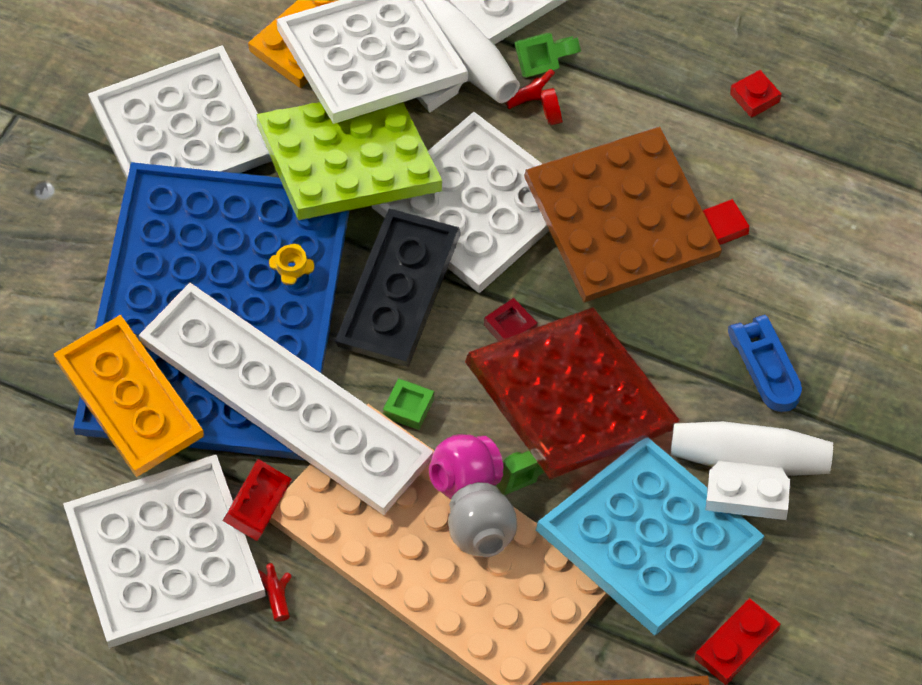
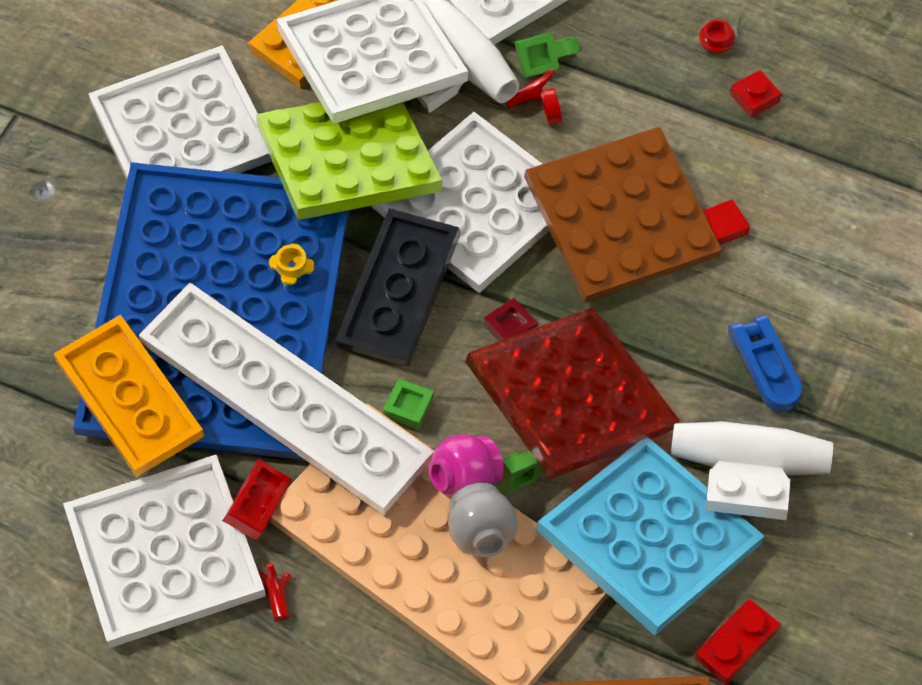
(717, 36): none -> red plate

